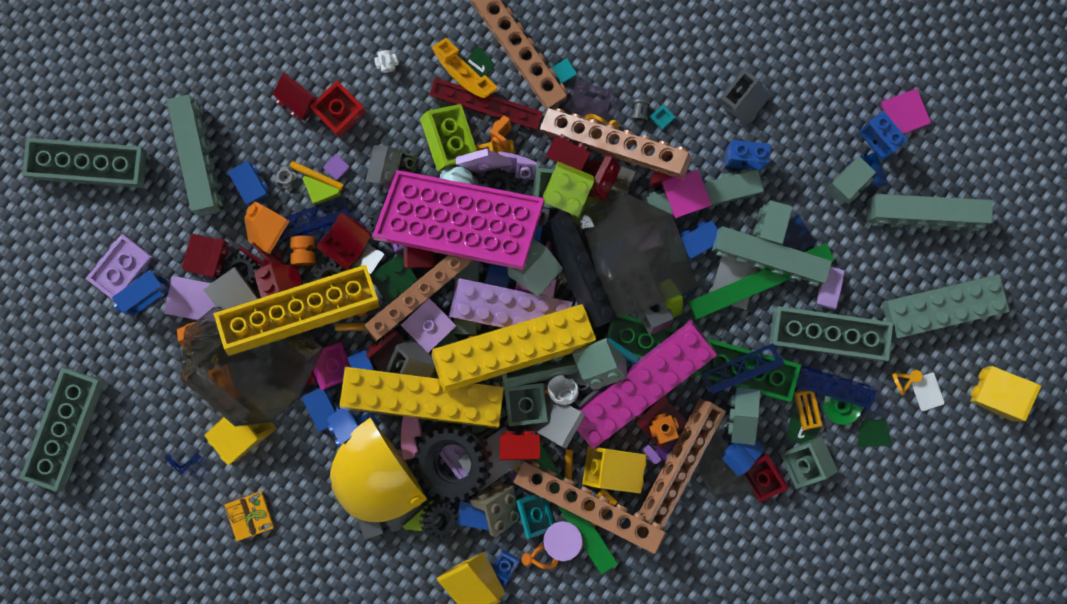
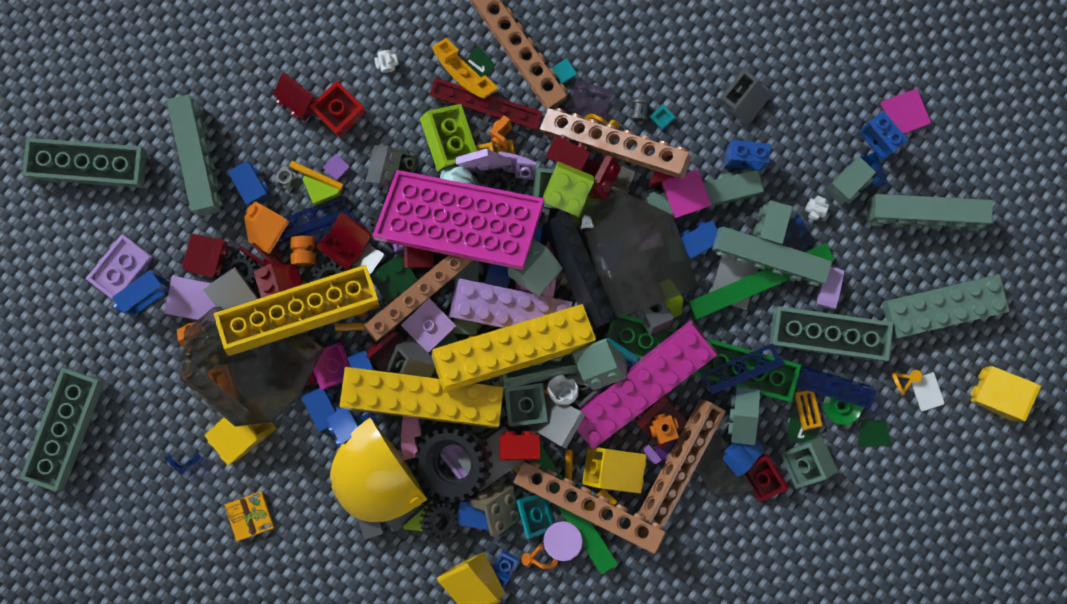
(816, 207): none -> white gear

